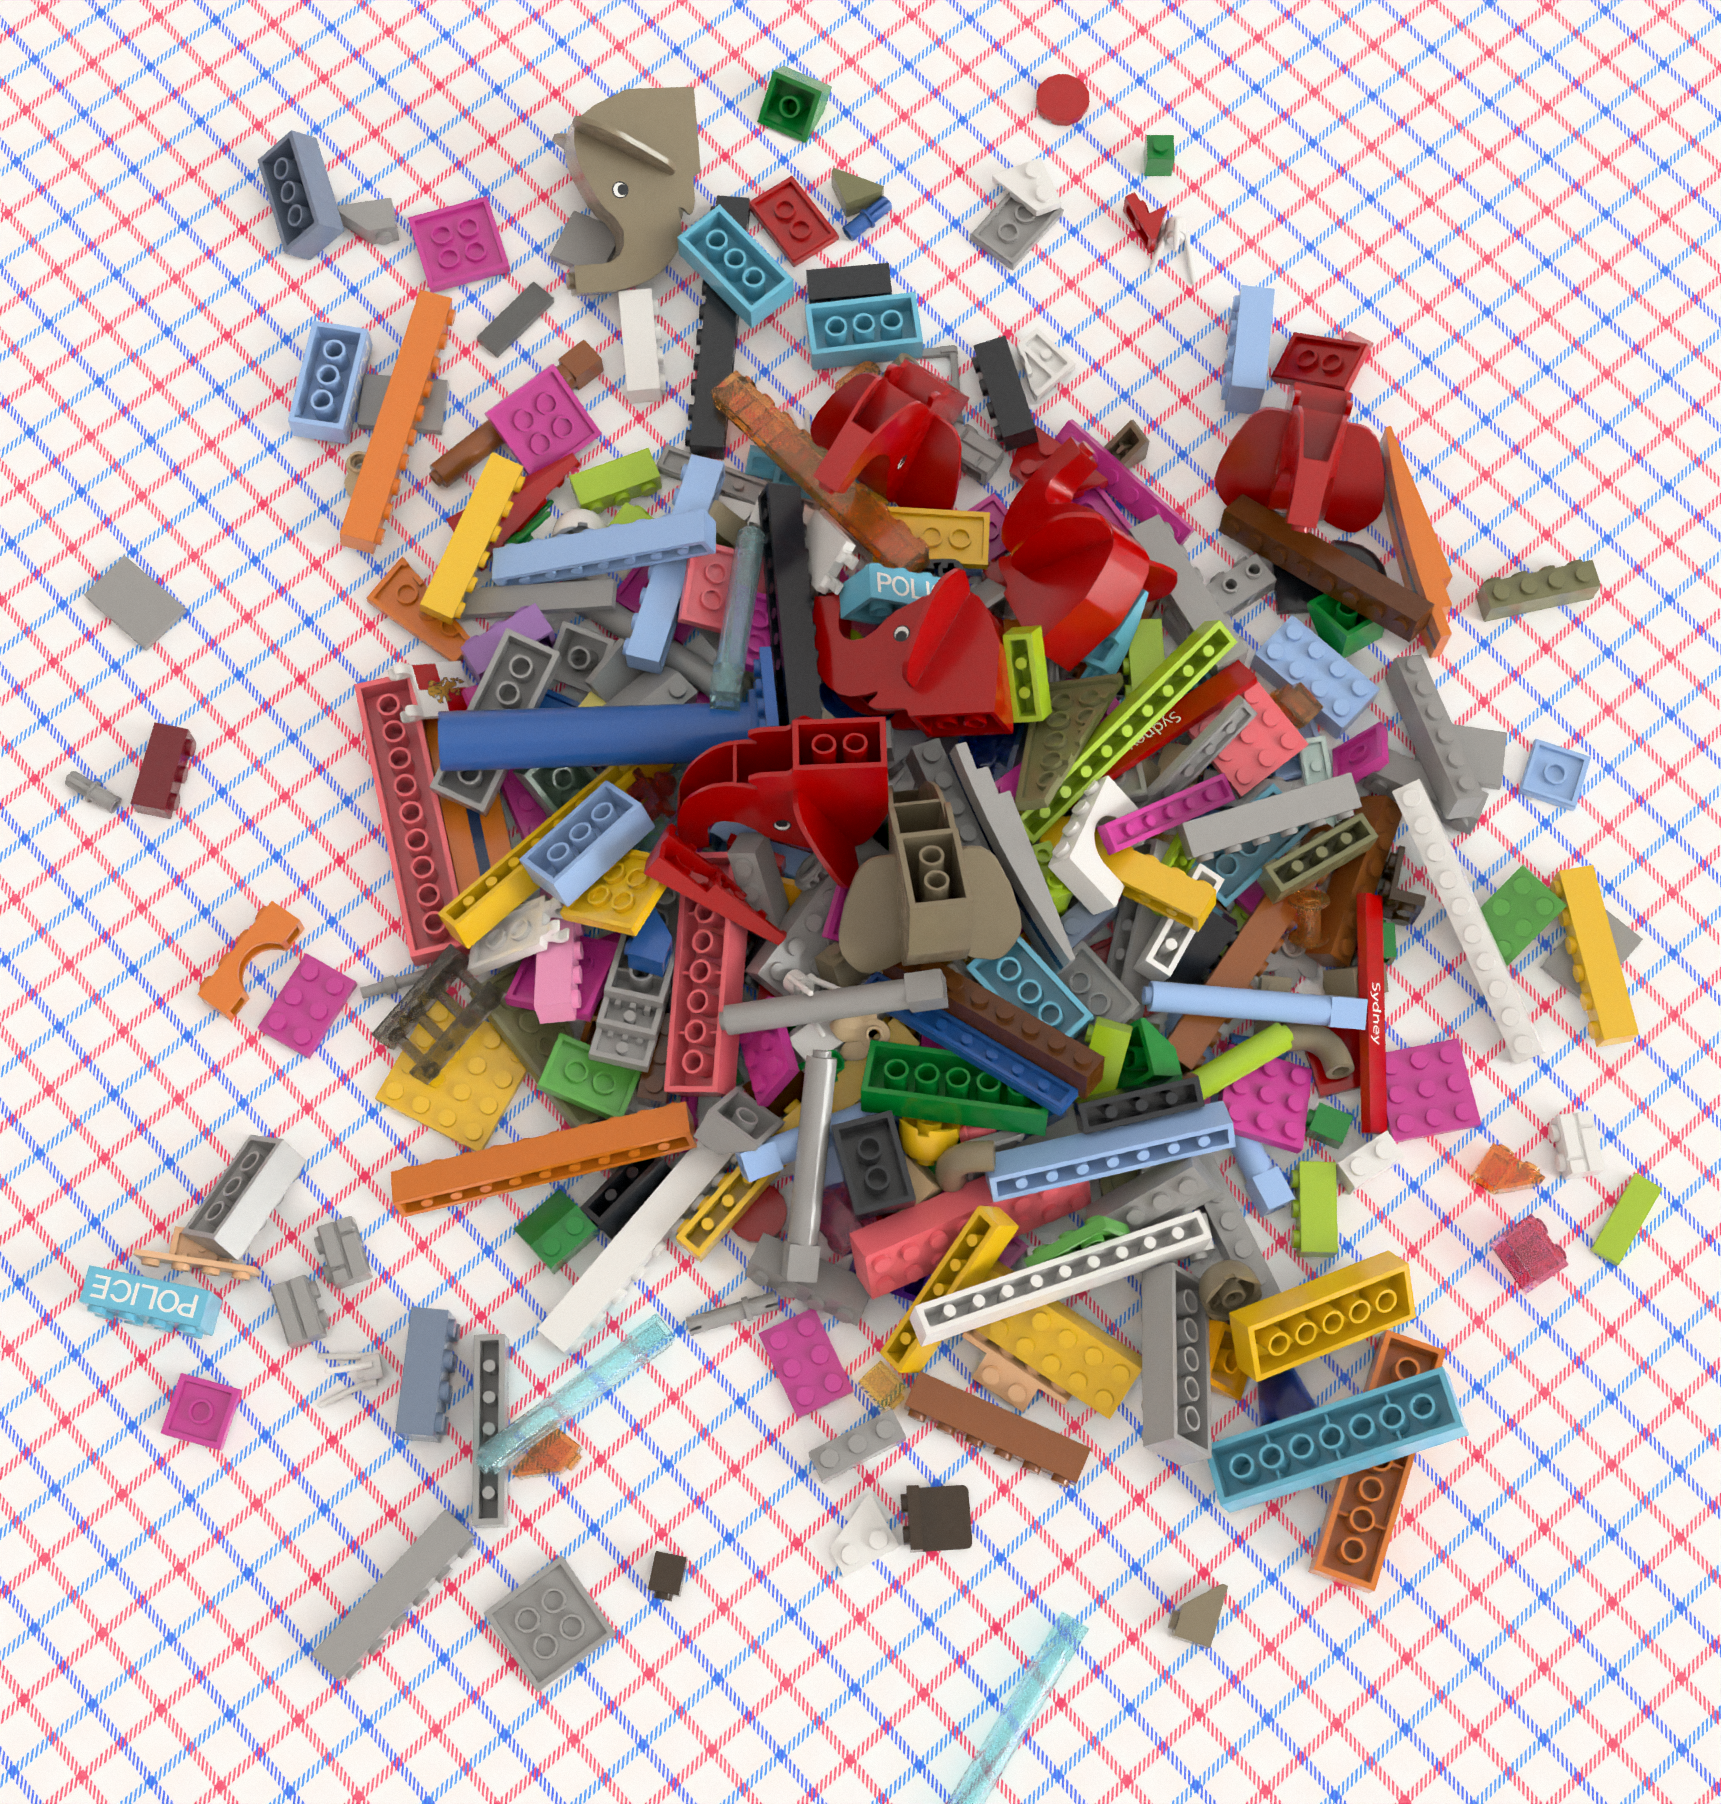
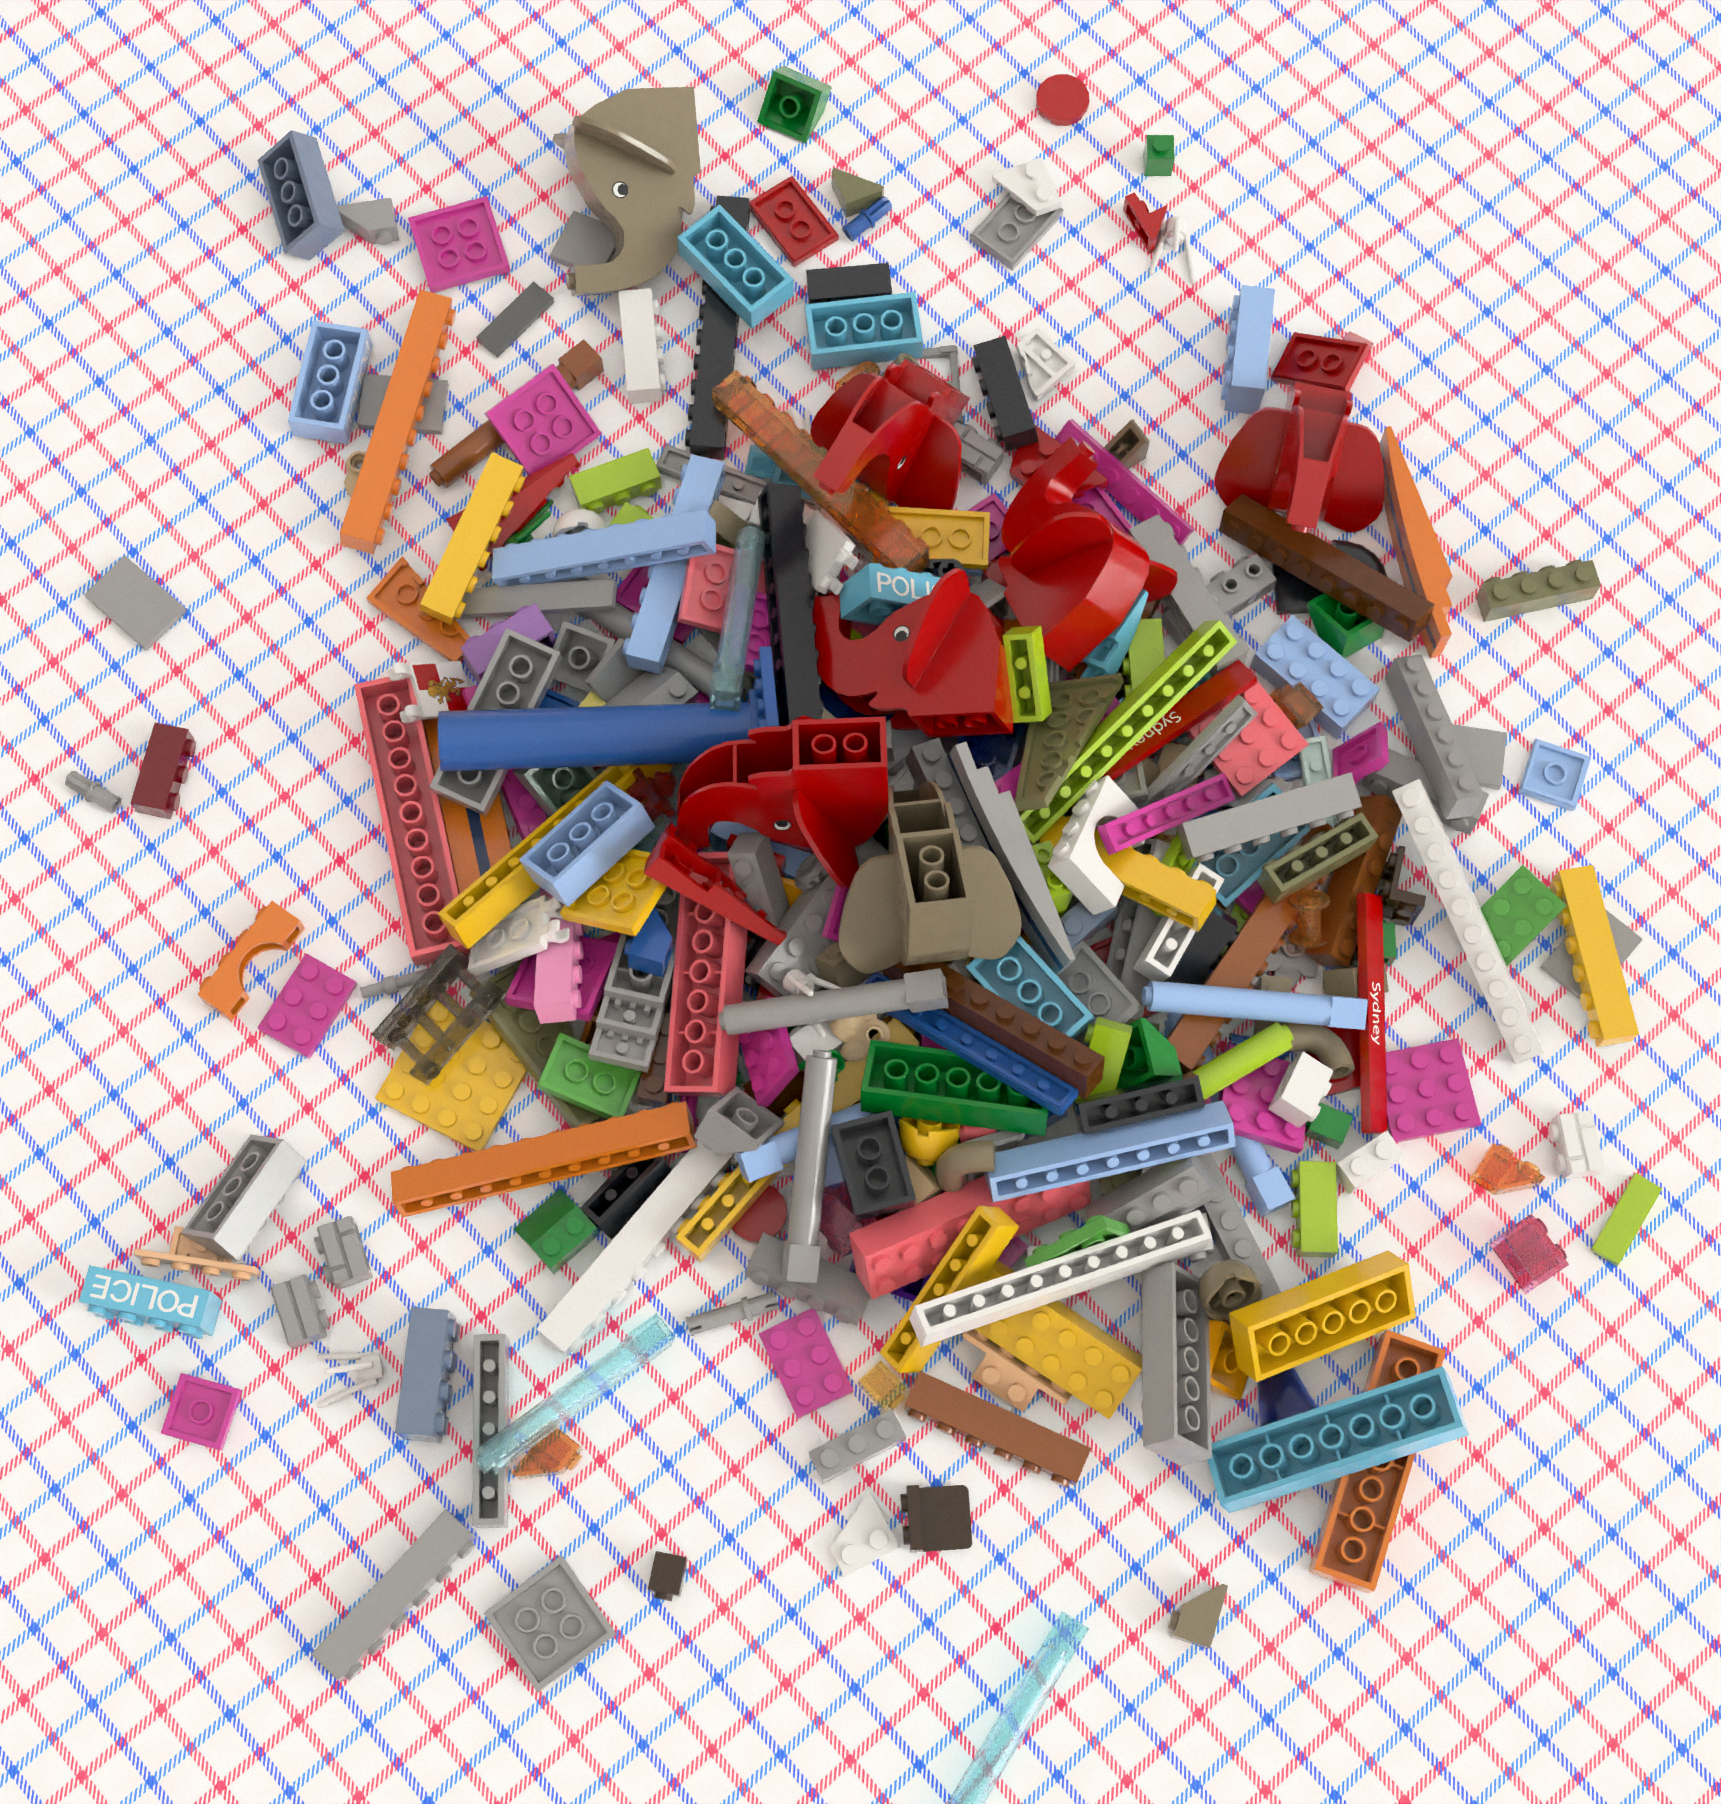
(1301, 1090): none -> white brick

